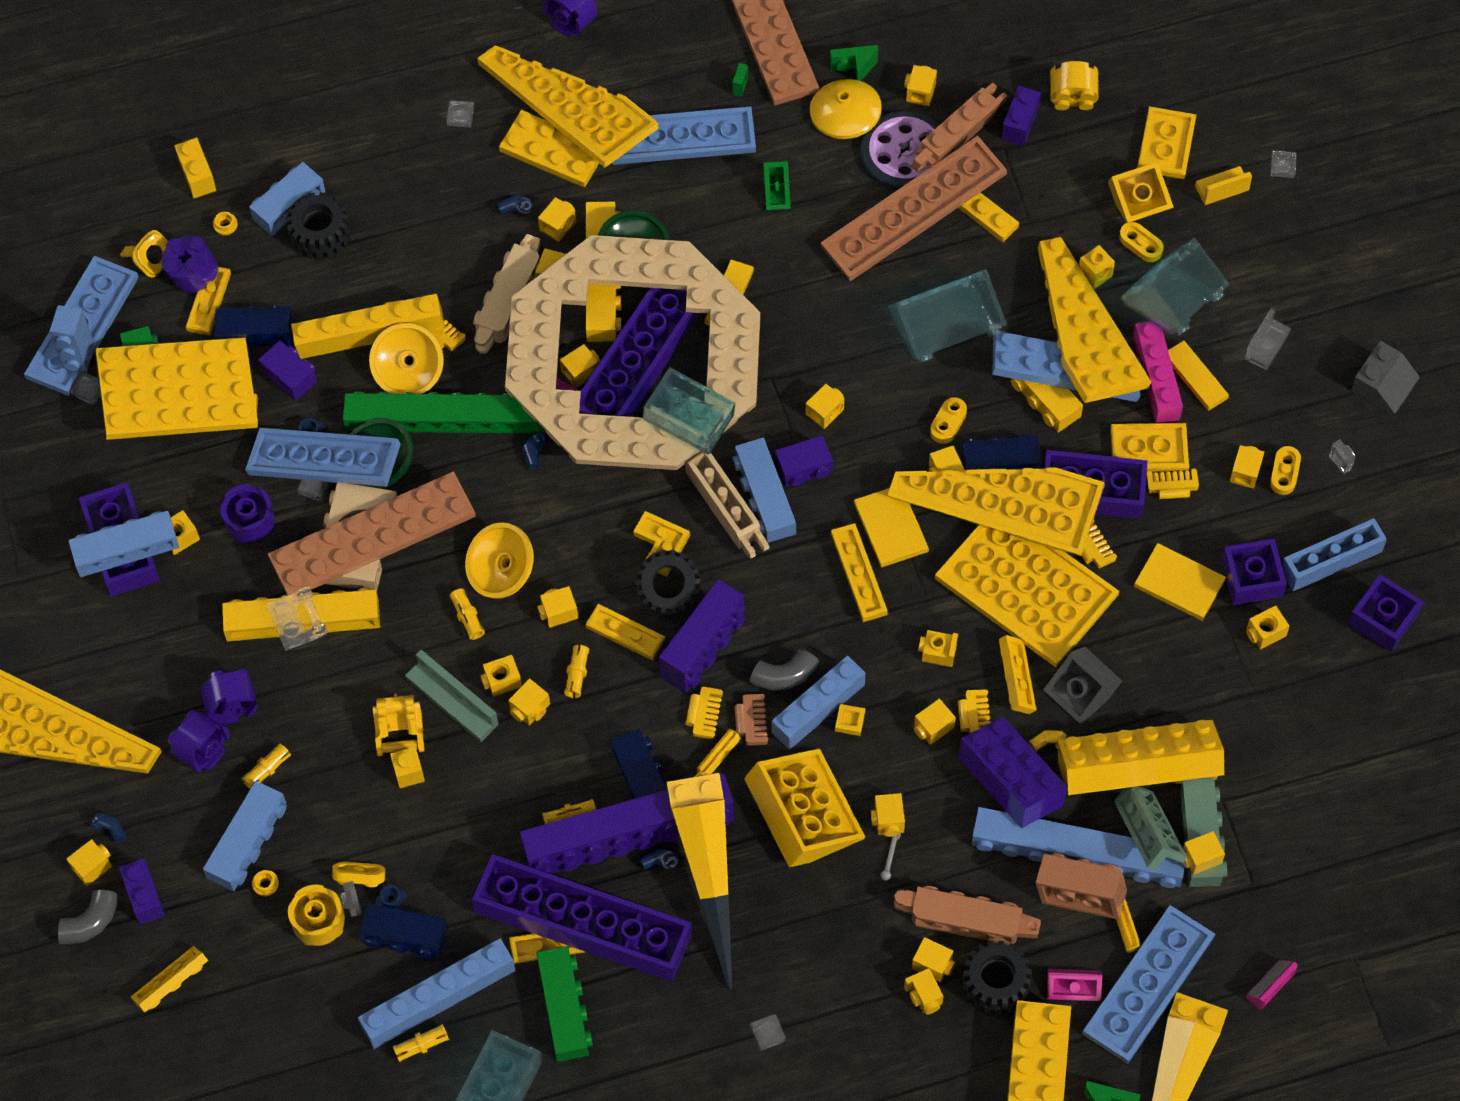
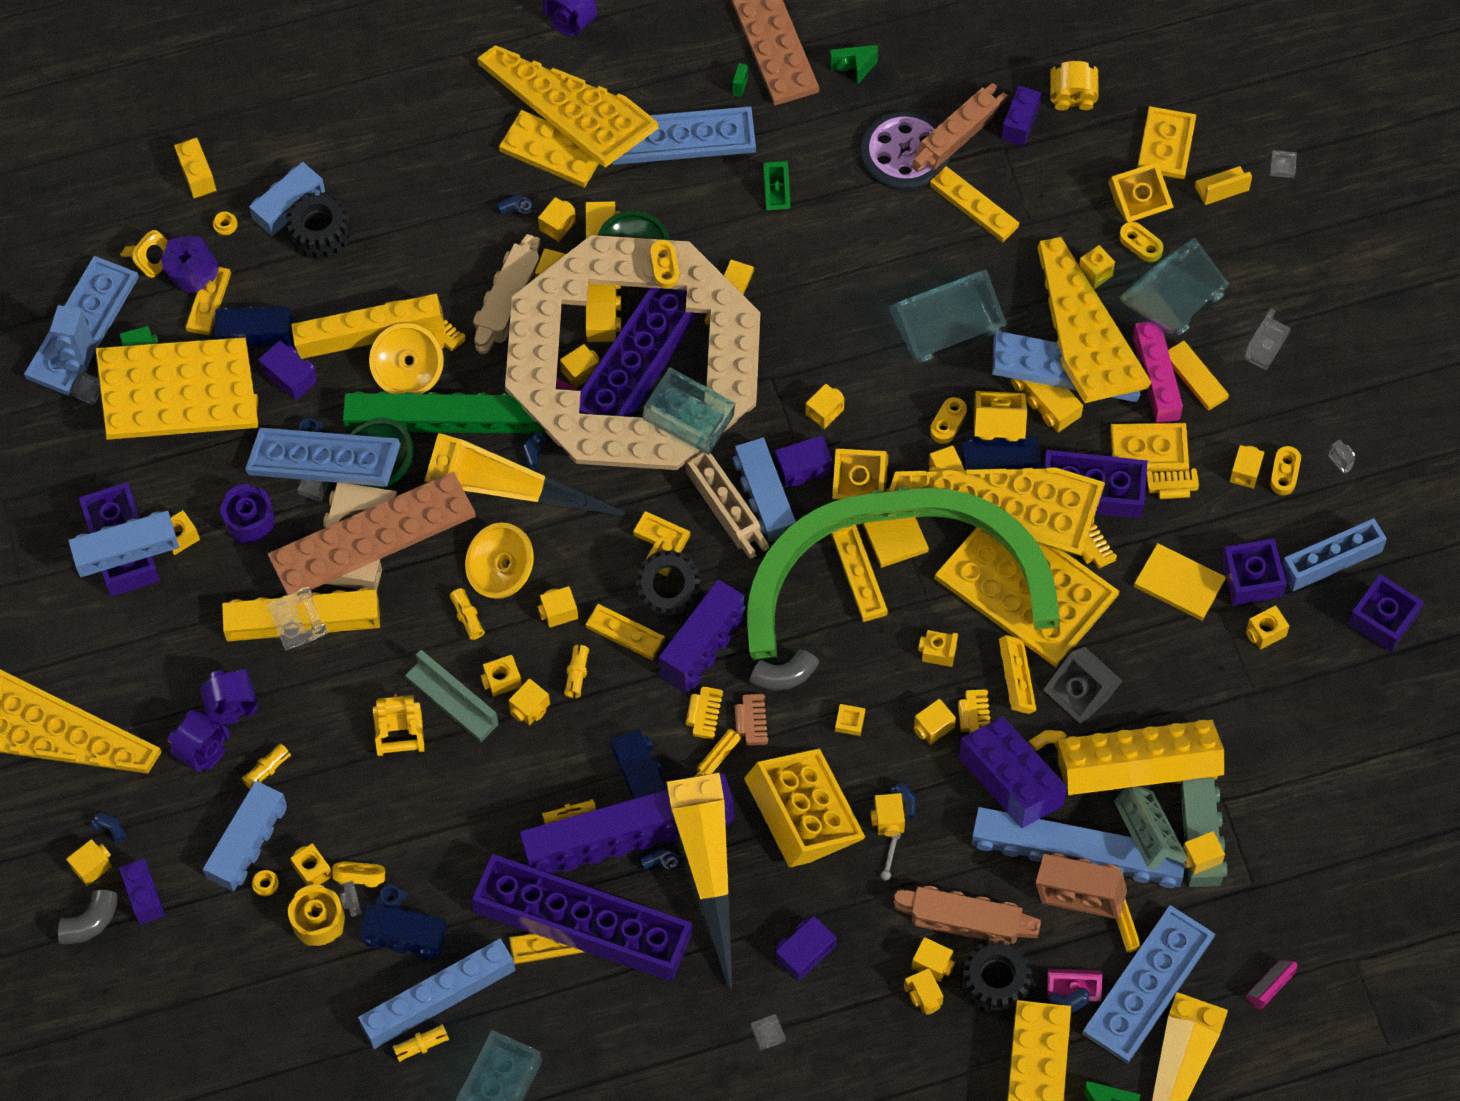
(169, 979): yellow plate -> none
(317, 874): none -> yellow brick
(407, 767): yellow brick -> none
(460, 113): clear plate -> none
(494, 475): none -> yellow plate
(563, 1005): green brick -> none
(666, 265): none -> yellow plate
(805, 948): none -> dark purple brick
(818, 702): medium blue brick -> none
(845, 109): yellow dish -> none
(859, 472): none -> yellow slope
(891, 506): none -> bright green arch
(908, 797): none -> dark blue arm
(913, 208): nougat plate -> none
(920, 85): yellow brick -> none
(1000, 415): none -> yellow brick
(1076, 999): none -> dark blue arm
(1385, 378): dark grey slope -> none

